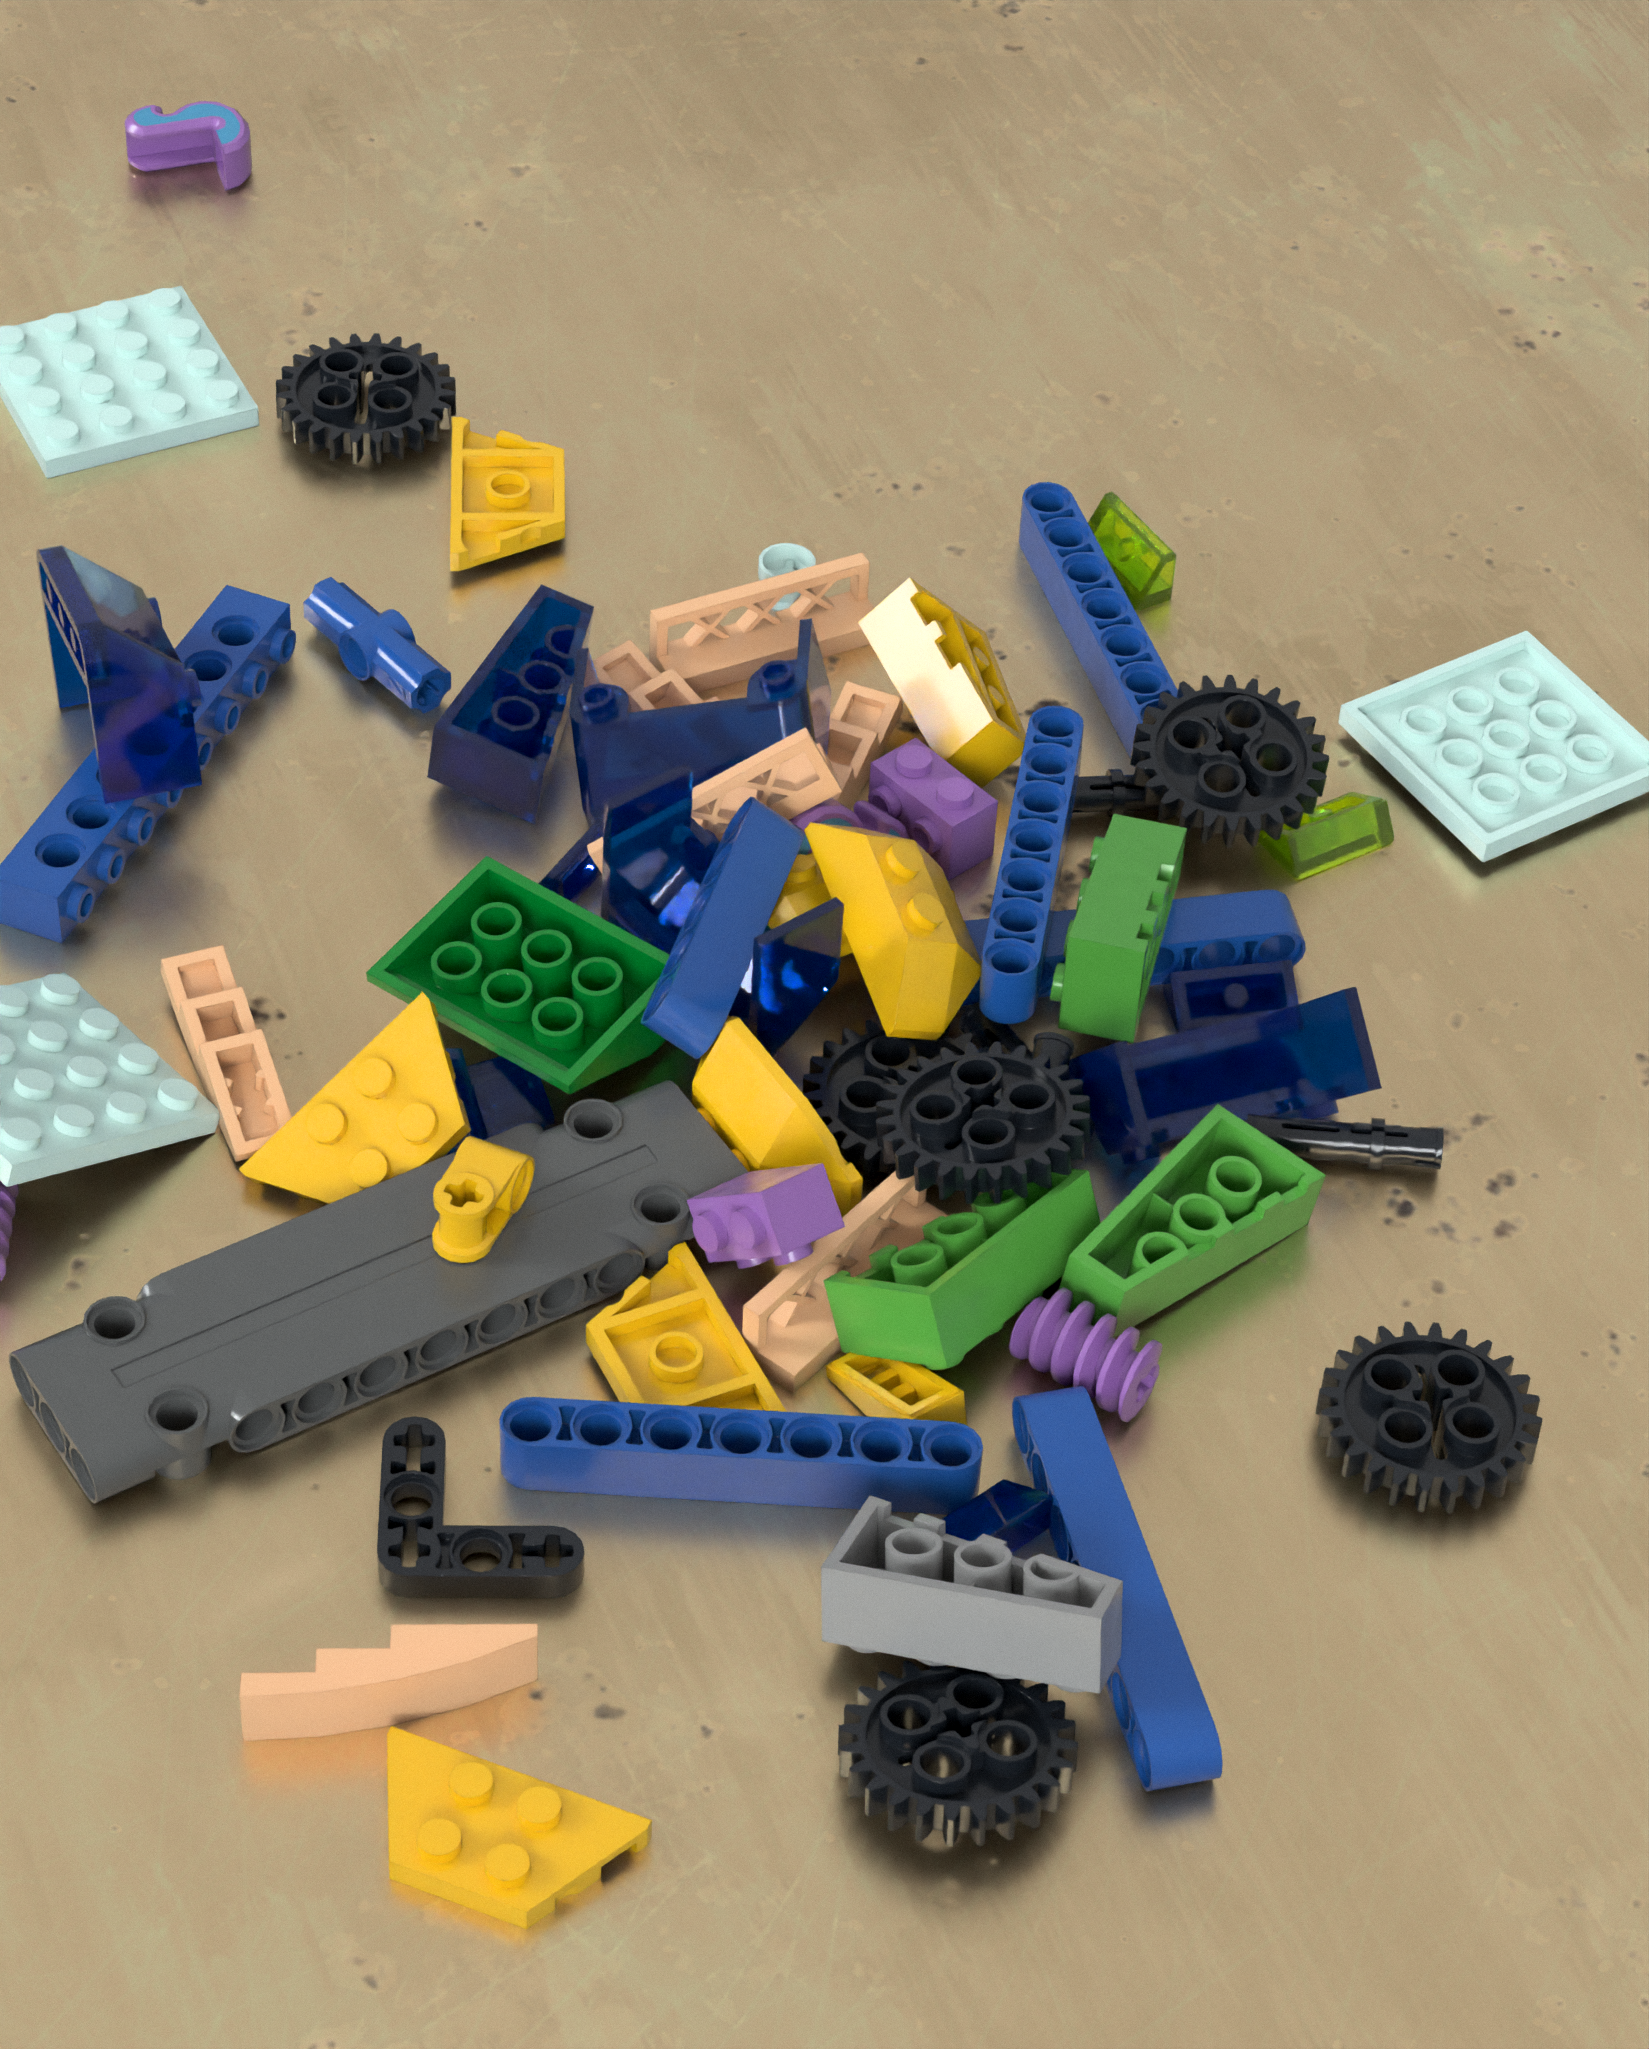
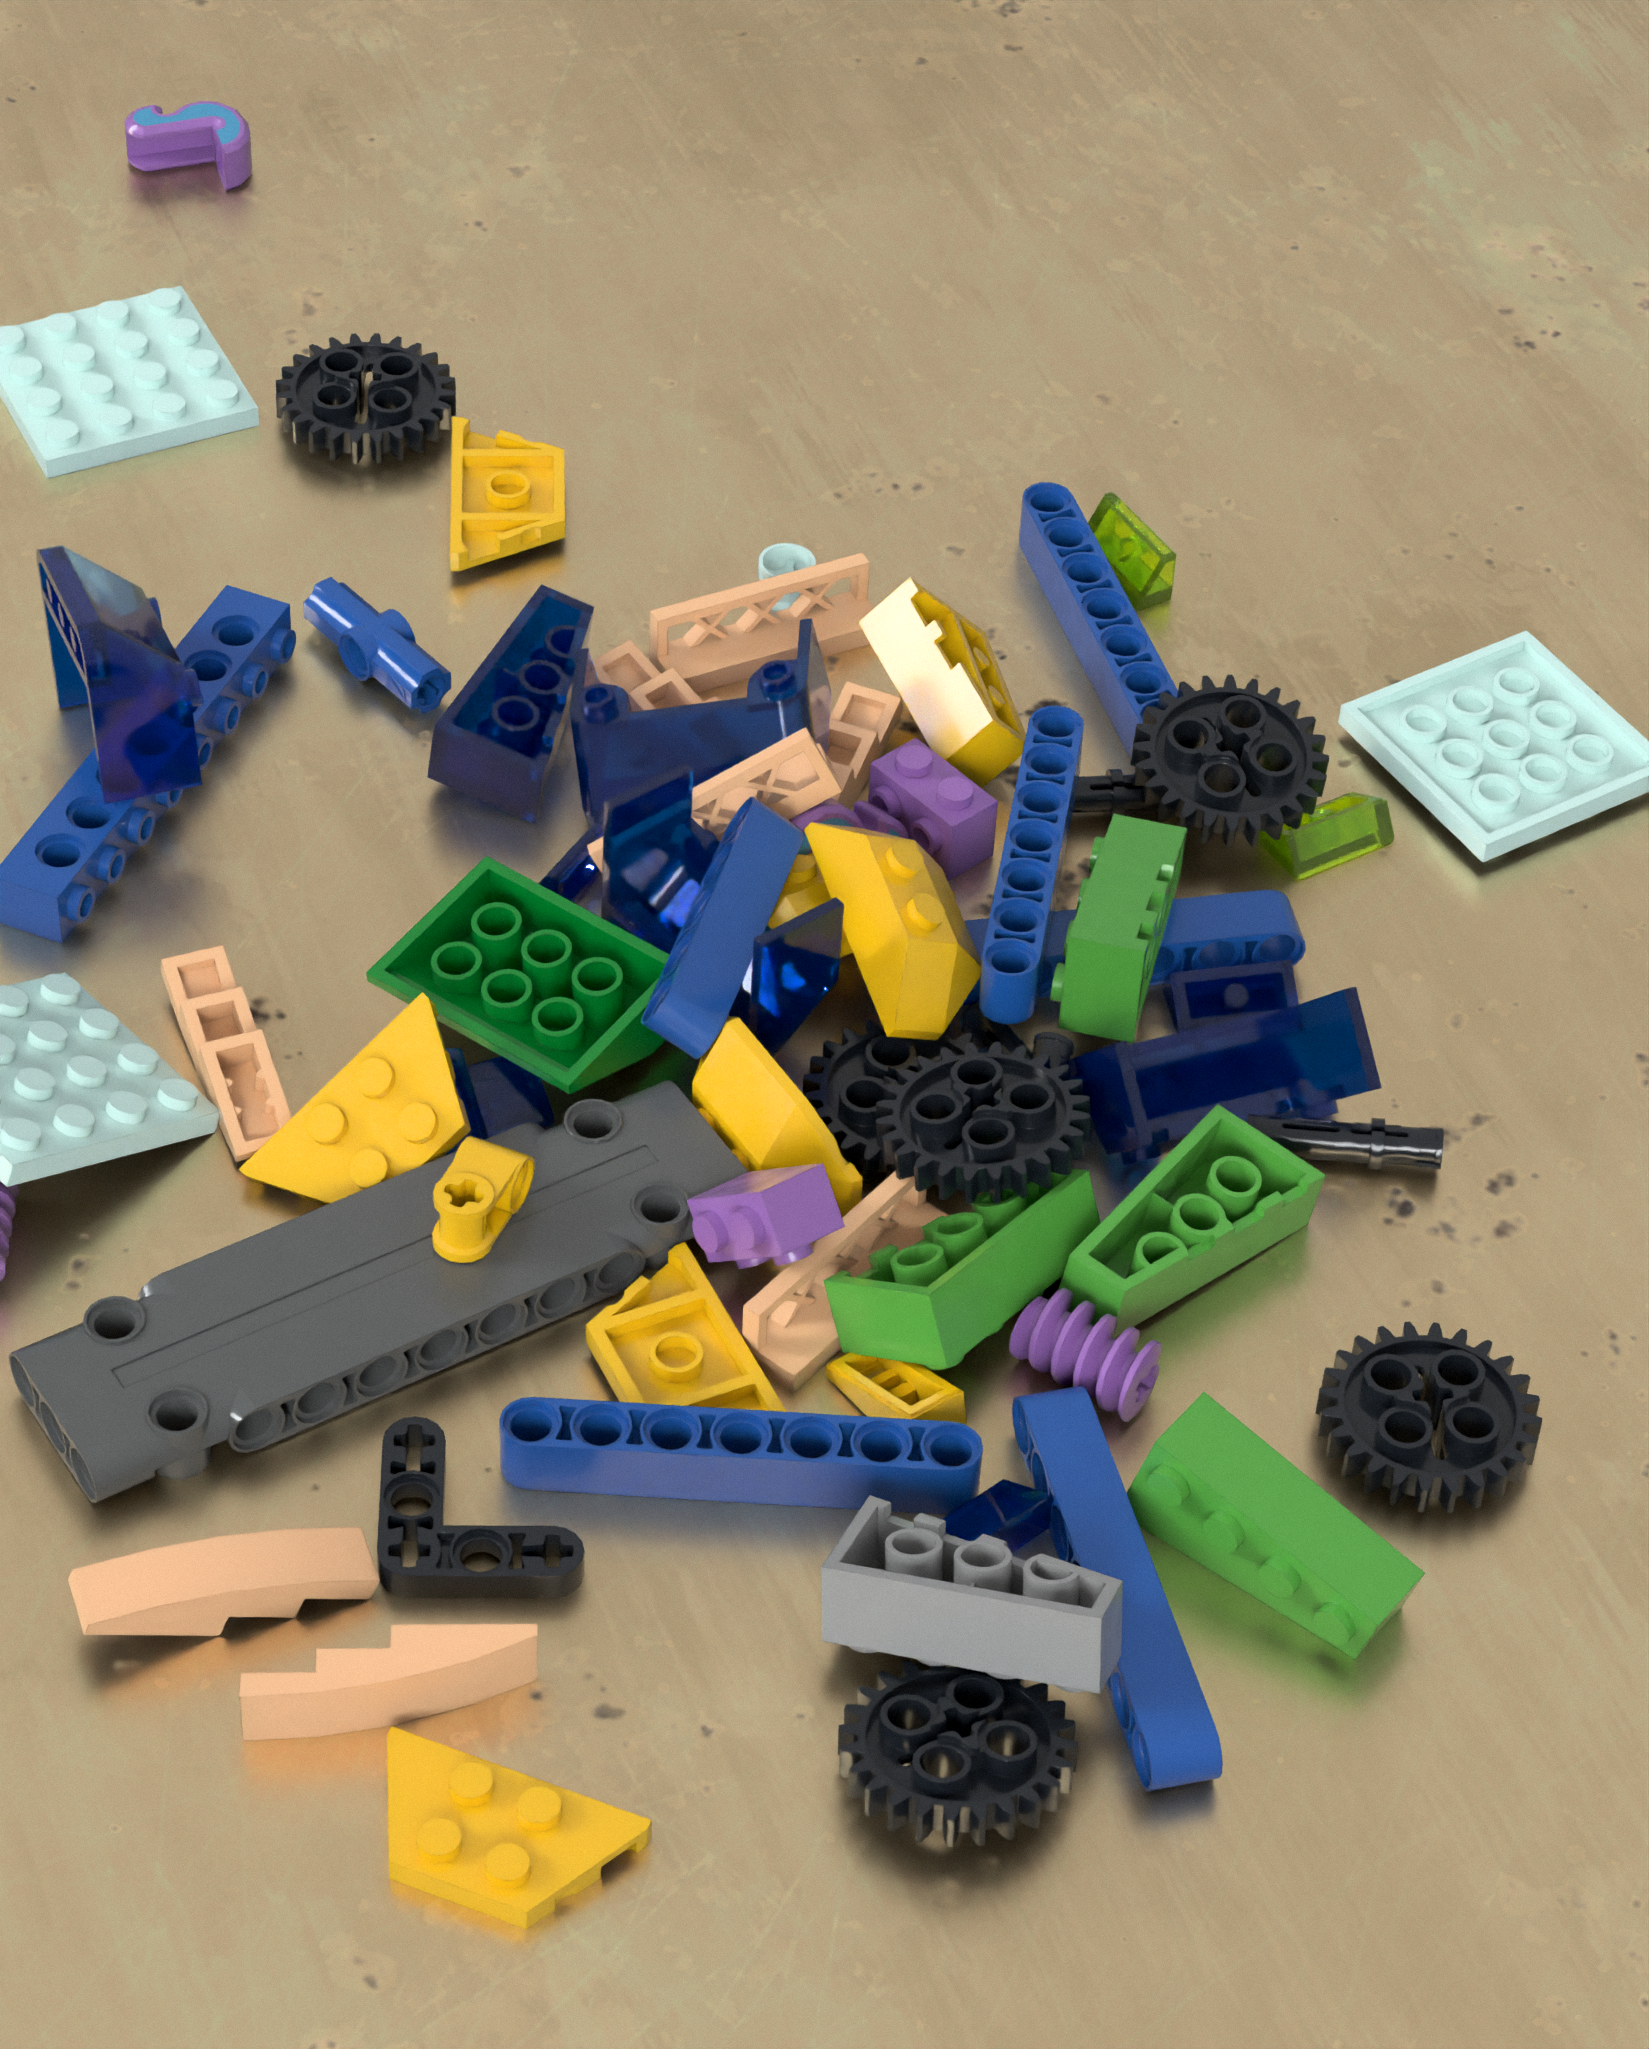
(206, 1581): none -> light nougat slope
(1269, 1528): none -> bright green wedge

